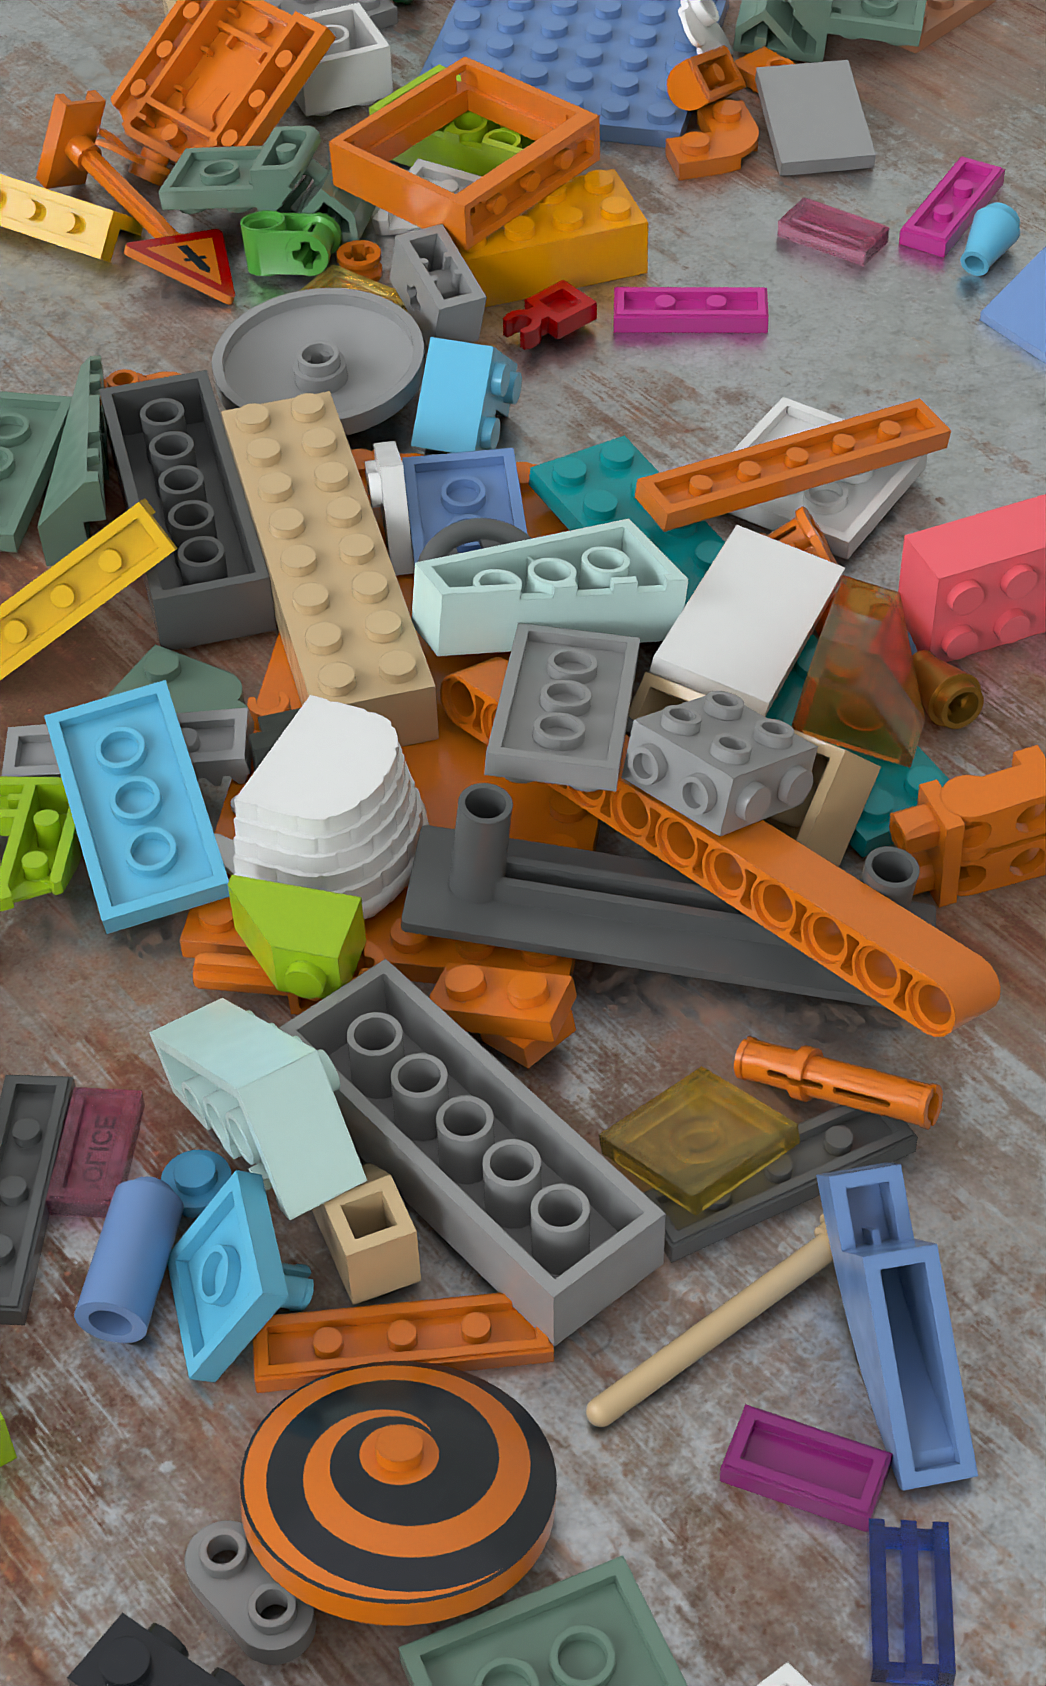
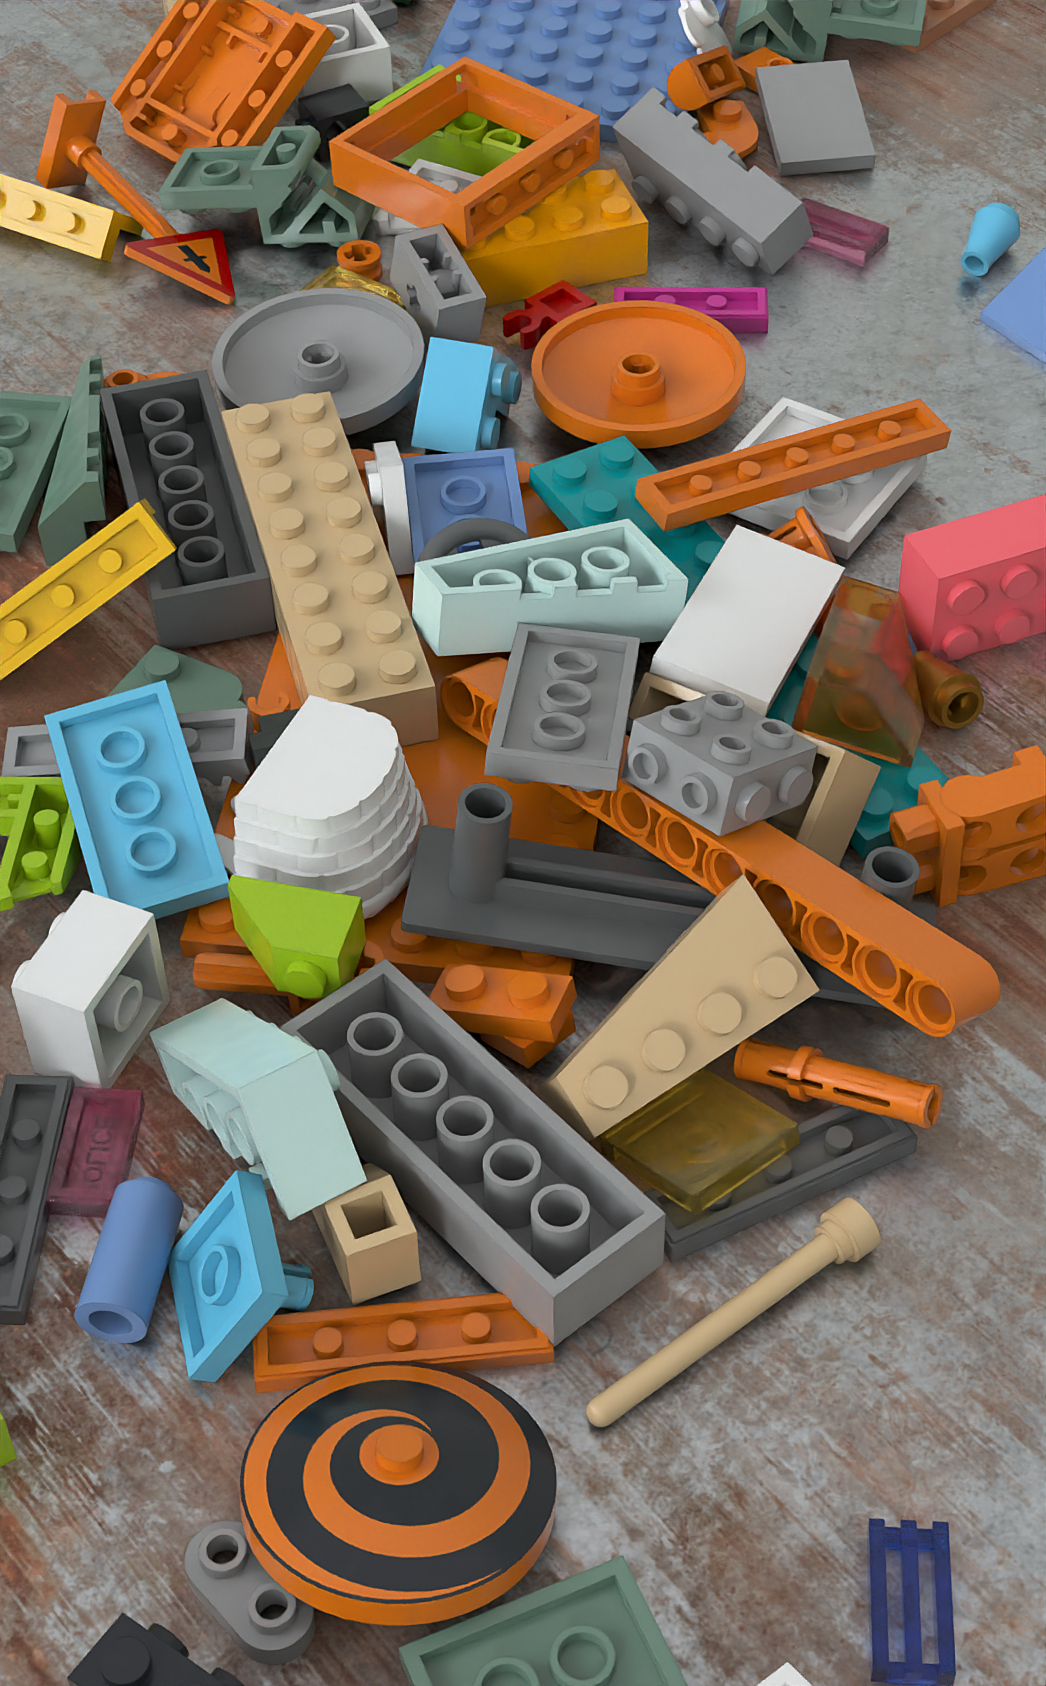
(91, 991): none -> white brick
(148, 165): orange plate -> none
(196, 1178): dark azure plate -> none
(285, 243): bright green piece -> none
(331, 114): none -> black brick
(638, 373): none -> orange dish
(696, 1003): none -> tan wedge
(710, 185): none -> light grey wedge
(806, 1467): magenta tile -> none
(898, 1324): medium blue slope -> none
(951, 206): dark pink tile -> none

